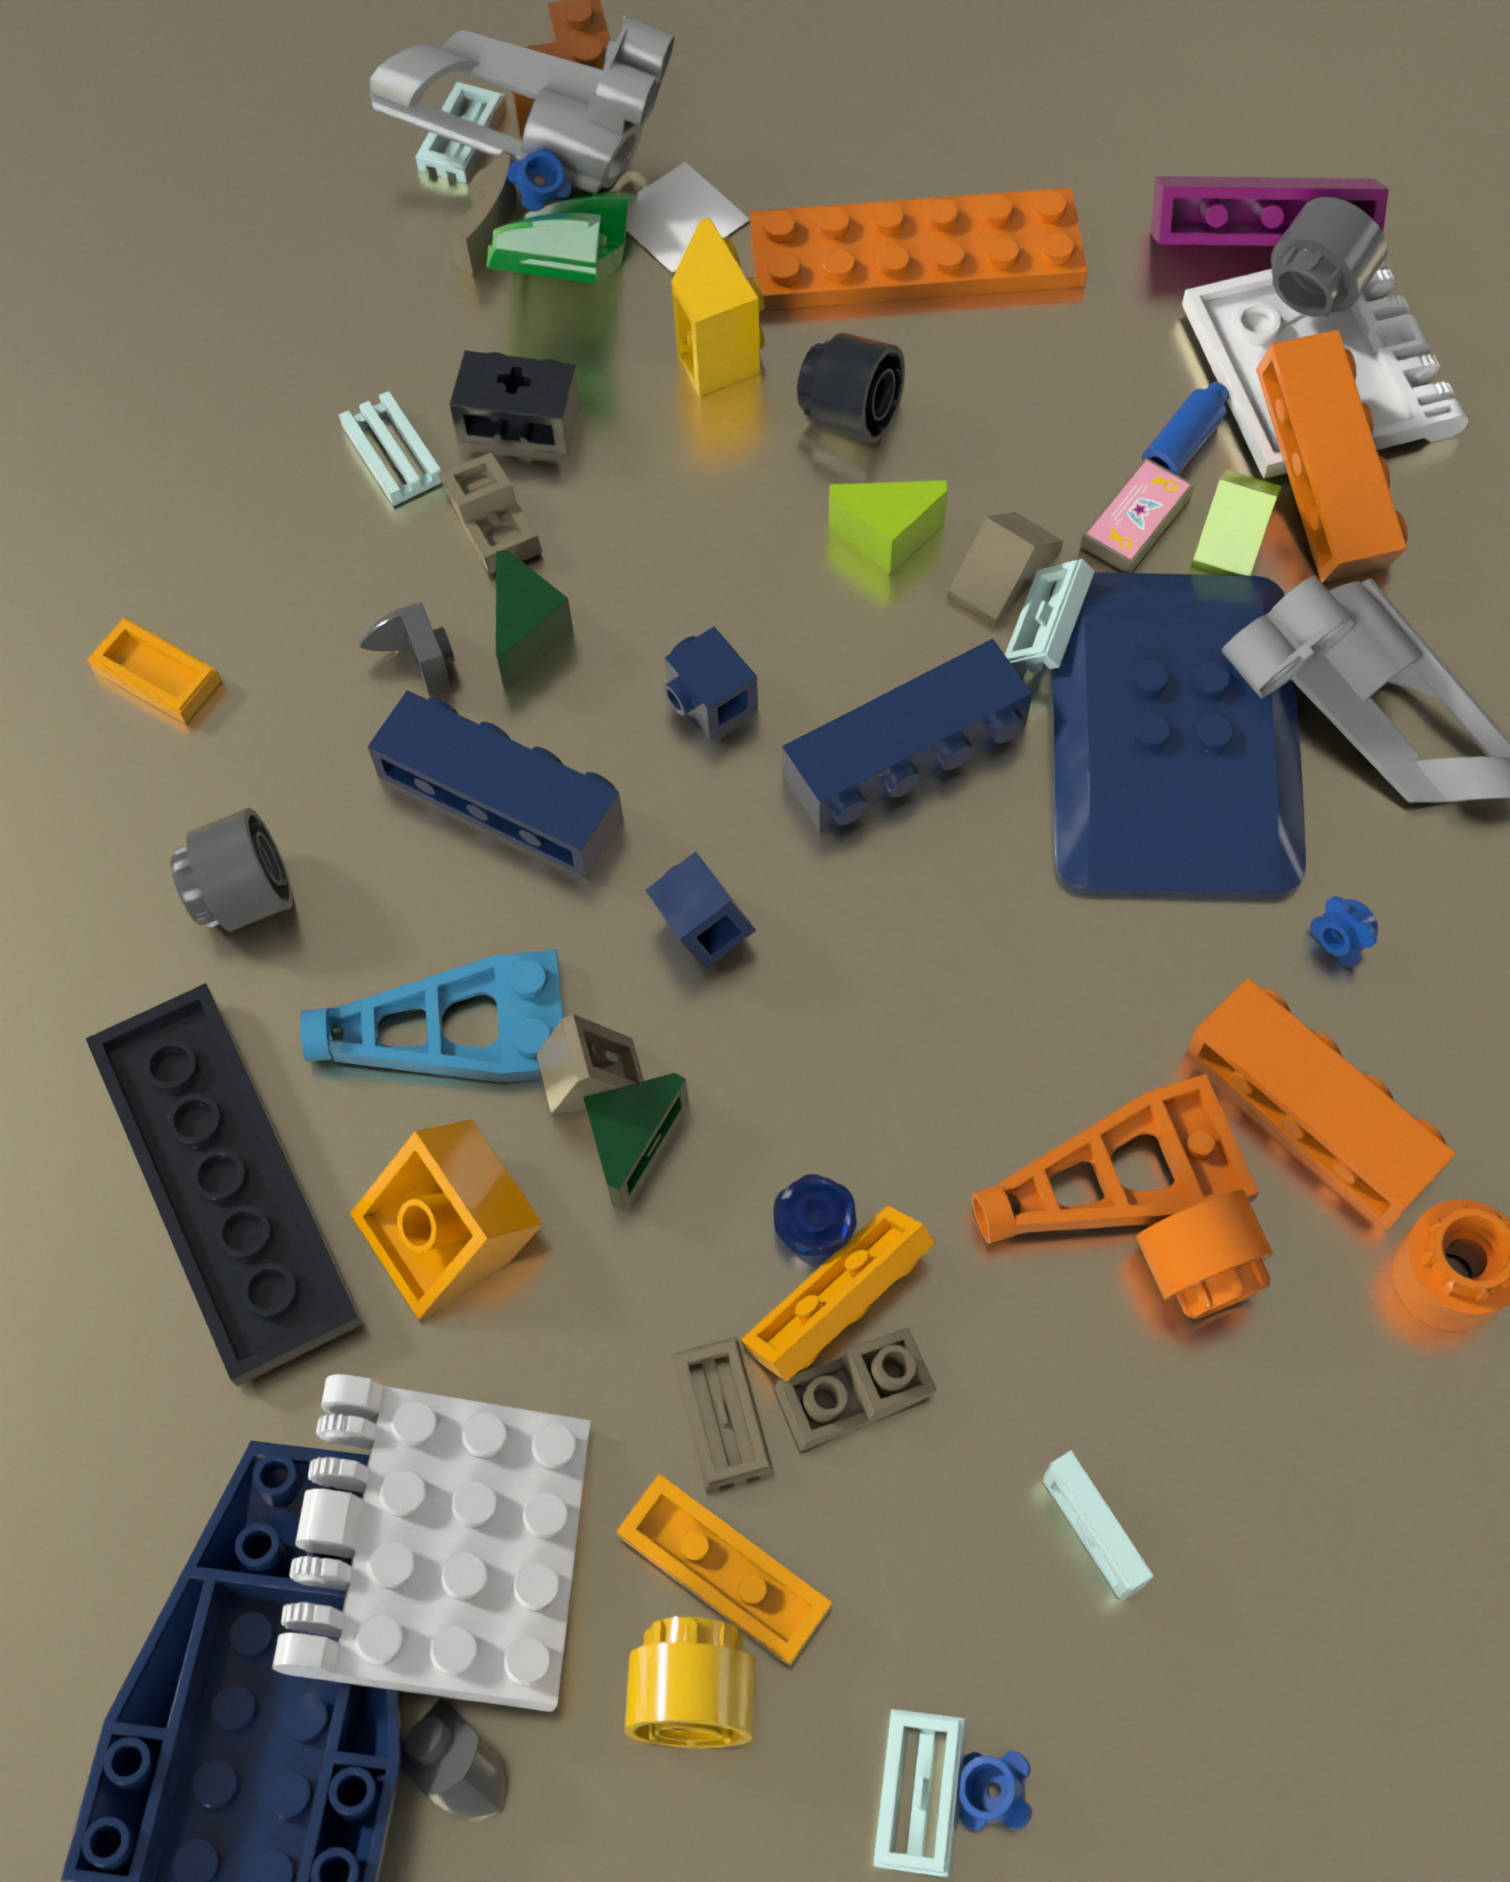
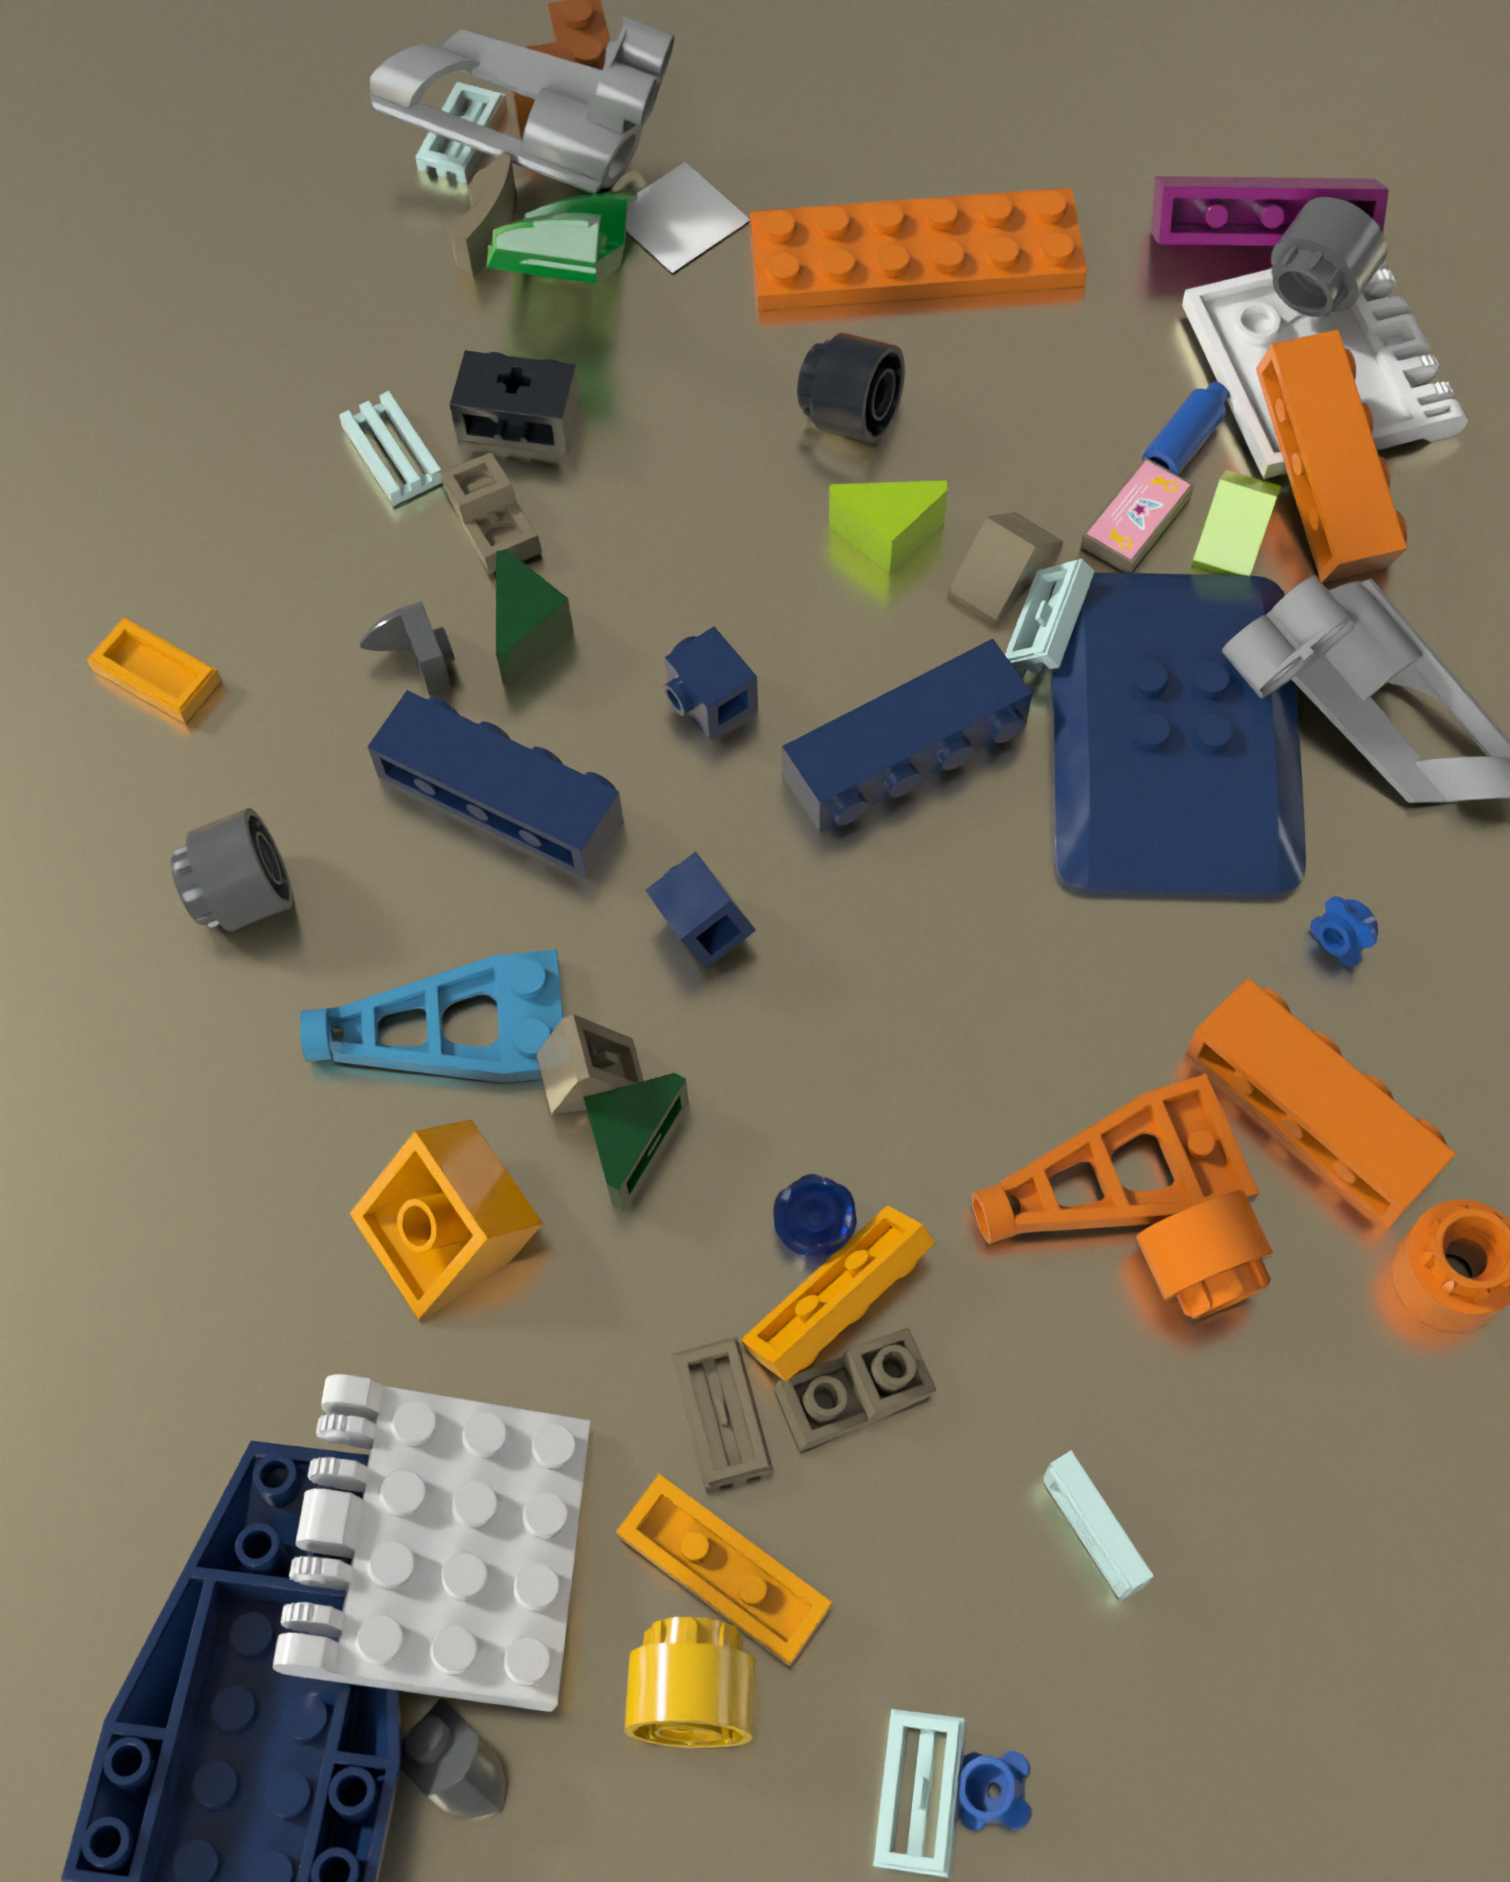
(223, 1185): black plate -> none
(541, 164): blue plate -> none
(716, 313): yellow slope -> none

